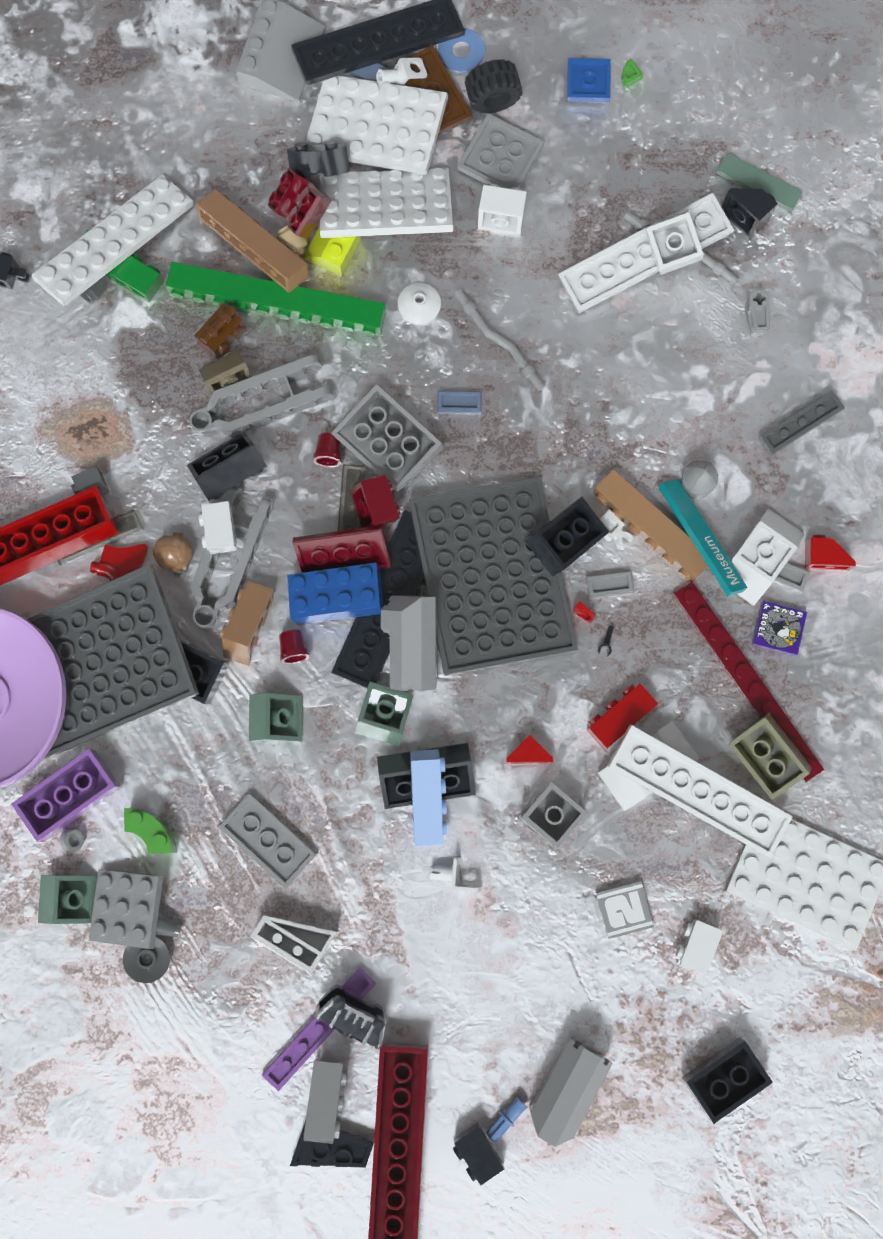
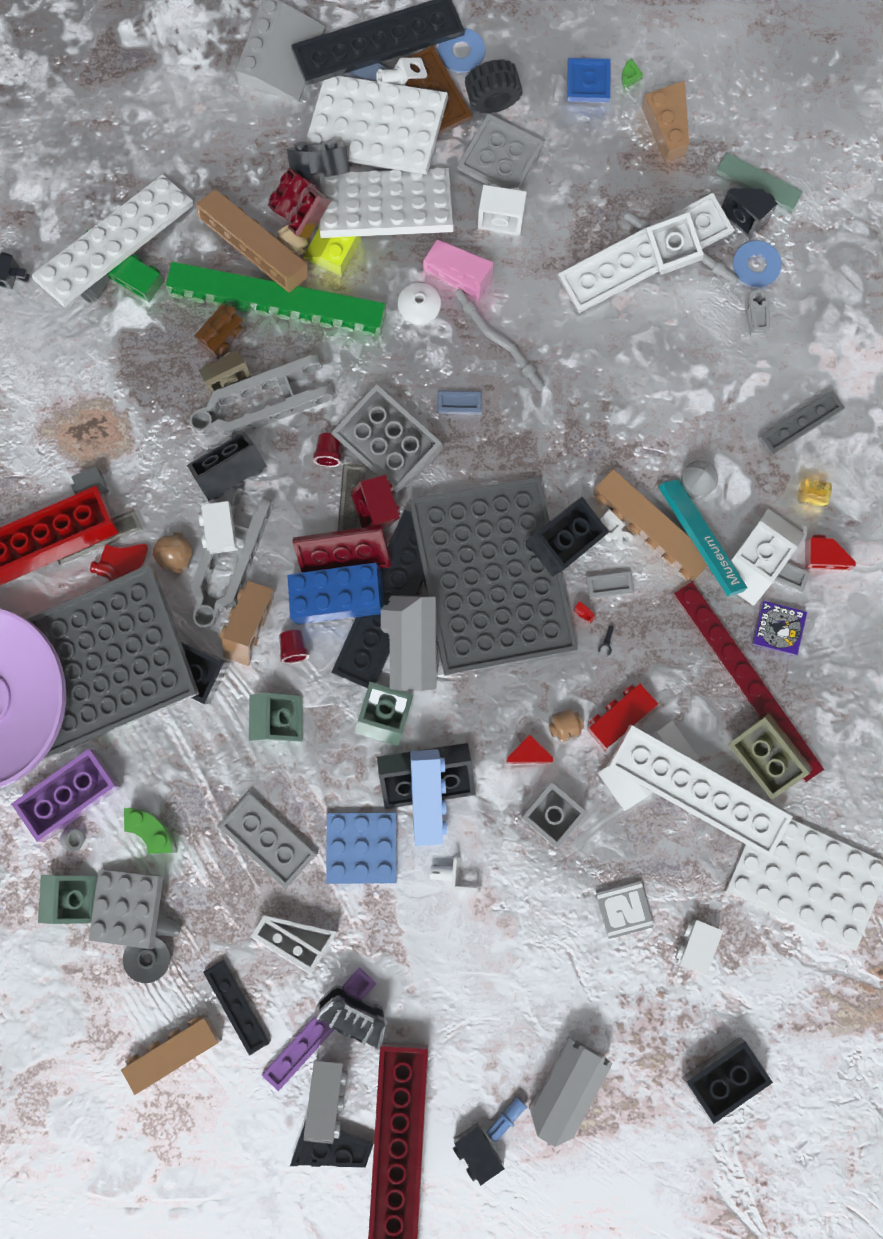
(170, 1055): none -> medium nougat brick
(236, 1007): none -> black tile
(361, 848): none -> medium blue plate
(459, 268): none -> bright pink wedge
(566, 725): none -> medium nougat head
(668, 120): none -> medium nougat wedge
(751, 278): none -> medium blue gear
(814, 492): none -> clear yellow piece

